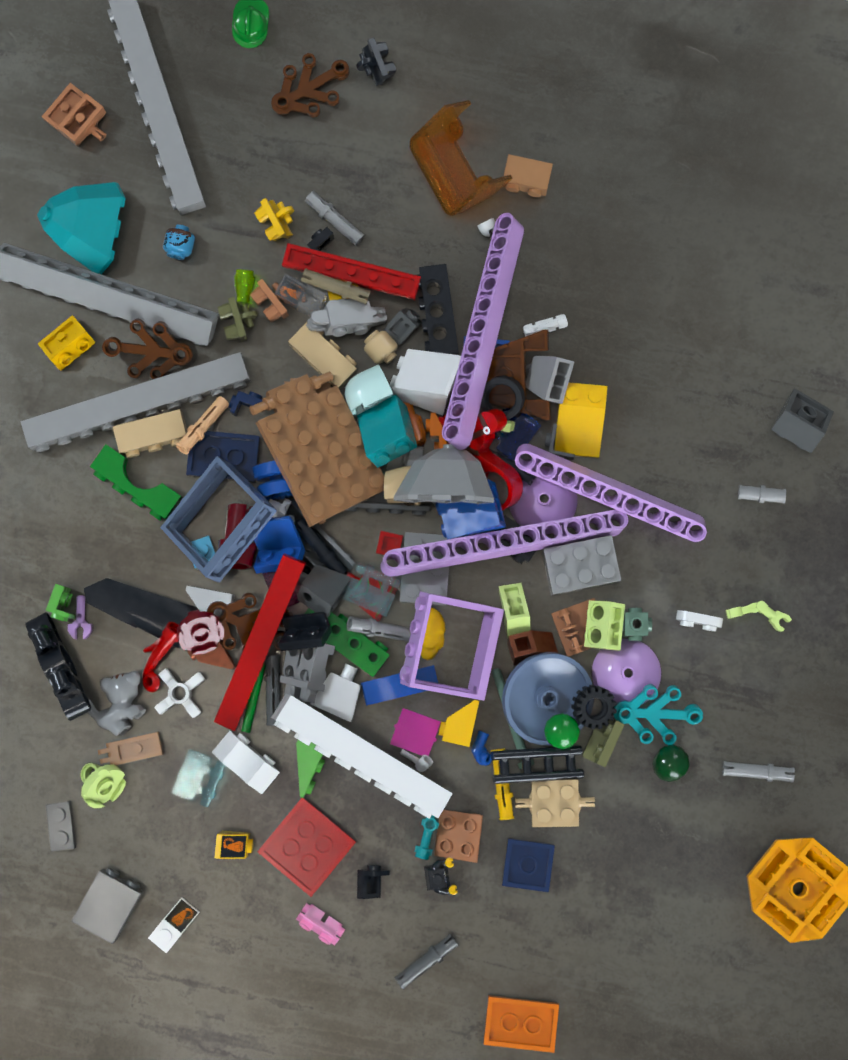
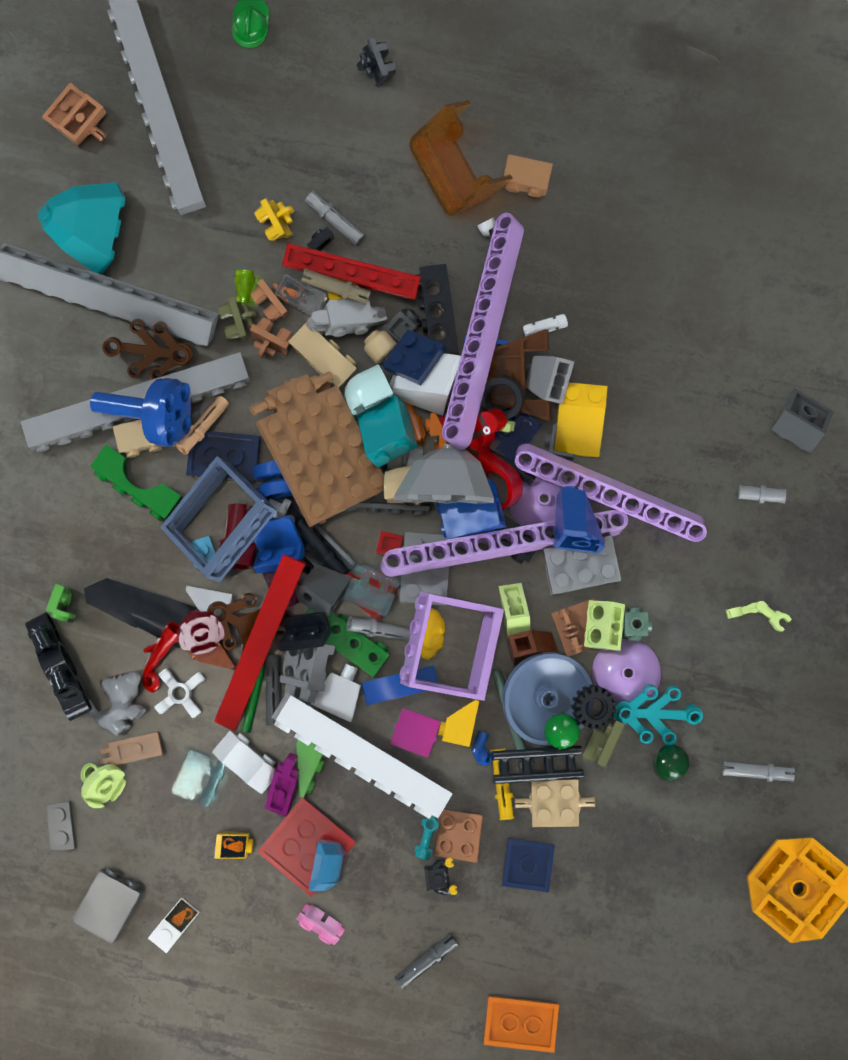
(66, 343): yellow bracket -> none
(80, 619): lavender bar -> none
(163, 410): none -> blue piece
(178, 242): dark azure head -> none
(243, 399): dark blue bracket -> none
(267, 342): none -> nougat hips
(283, 786): none -> magenta hinge
(307, 89): reddish brown plant -> none
(327, 865): none -> dark azure slope
(370, 882): black bracket -> none
(414, 357): none -> dark blue plate
(421, 764): white hand -> none
(576, 523): none -> blue slope
(709, 622): white plate -> none

